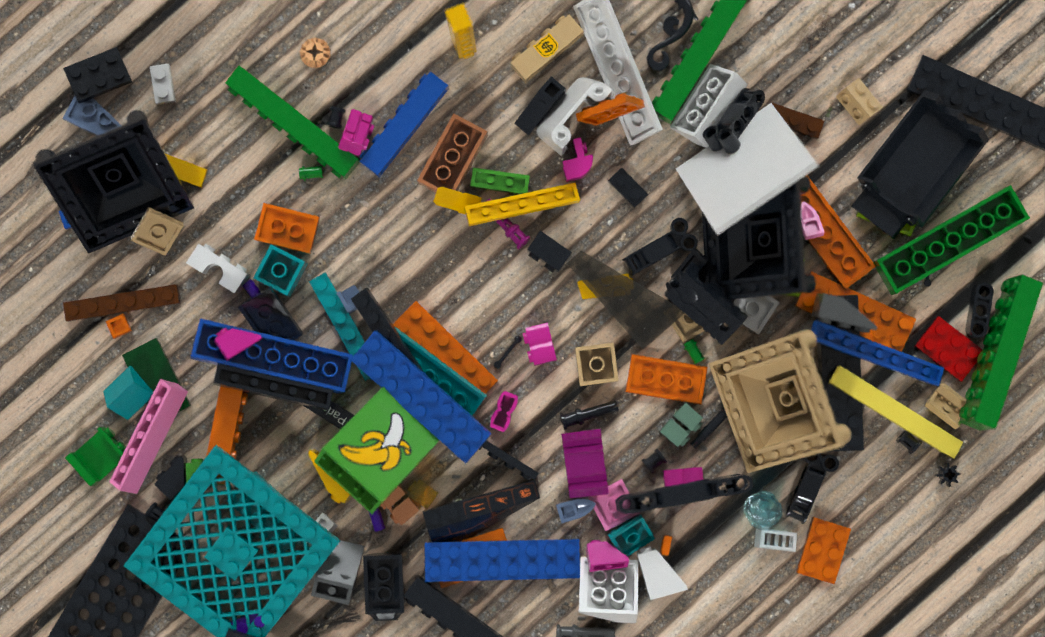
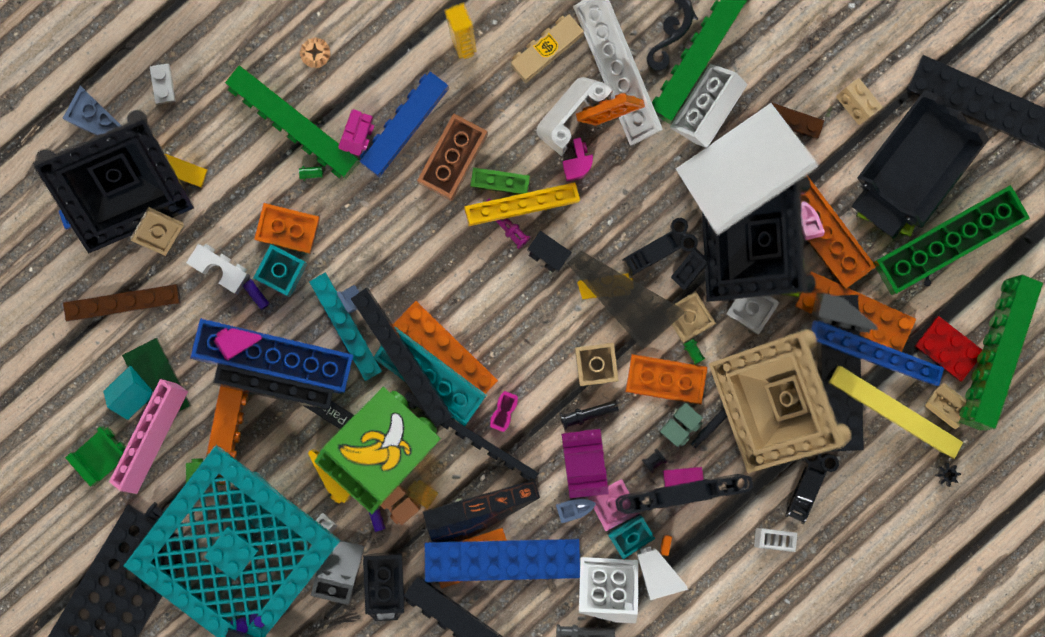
(97, 75): black plate -> none
(118, 326): orange tile -> none
(173, 479): black slope -> none
(269, 315): black plate -> none
(335, 117): black bush -> none
(421, 396): blue plate -> none
(454, 199): yellow piece -> none
(517, 339): black hinge -> none
(540, 105): black slope -> none
(540, 344): dark pink brick -> none
(604, 556): dark pink slope -> none
(628, 187): black plate -> none
(705, 303): black piece -> none
(734, 121): black piece -> none
(762, 510): clear light blue cone -> none
(823, 550): orange plate -> none
(909, 441): black bush -> none
(972, 317): black beam -> none

